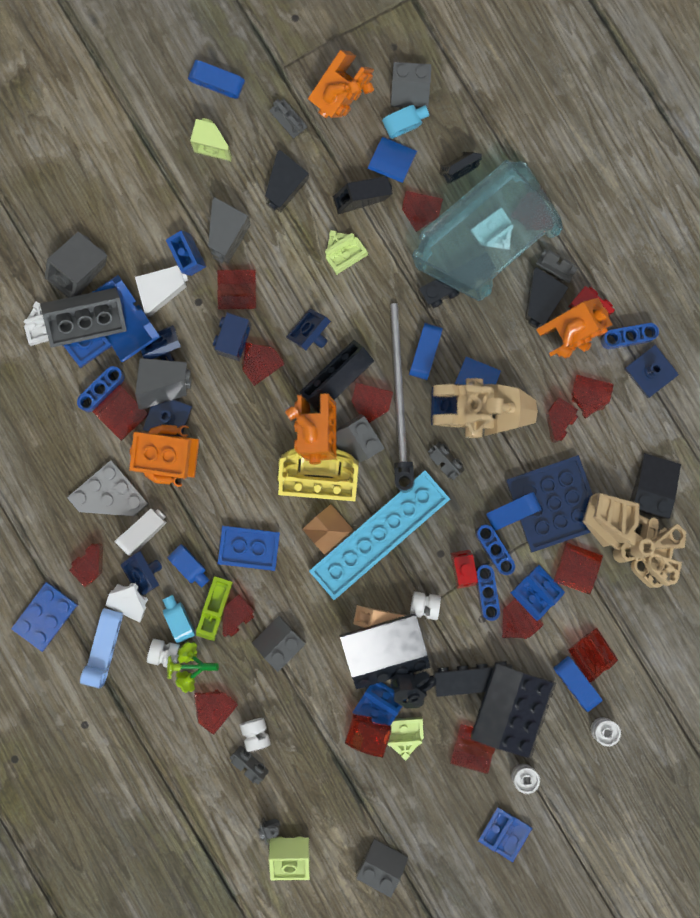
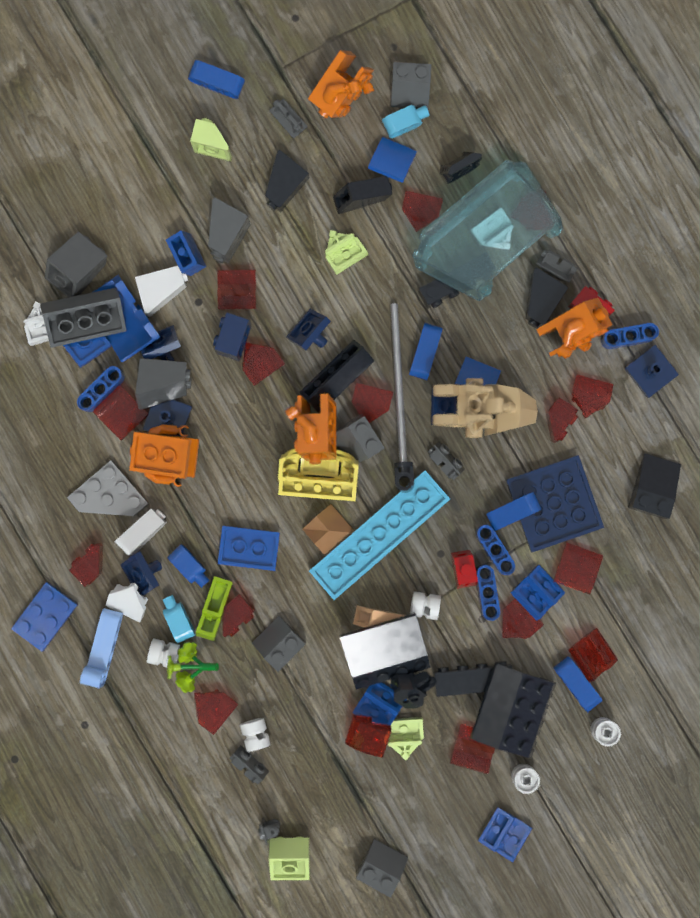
(614, 524): tan piece -> none

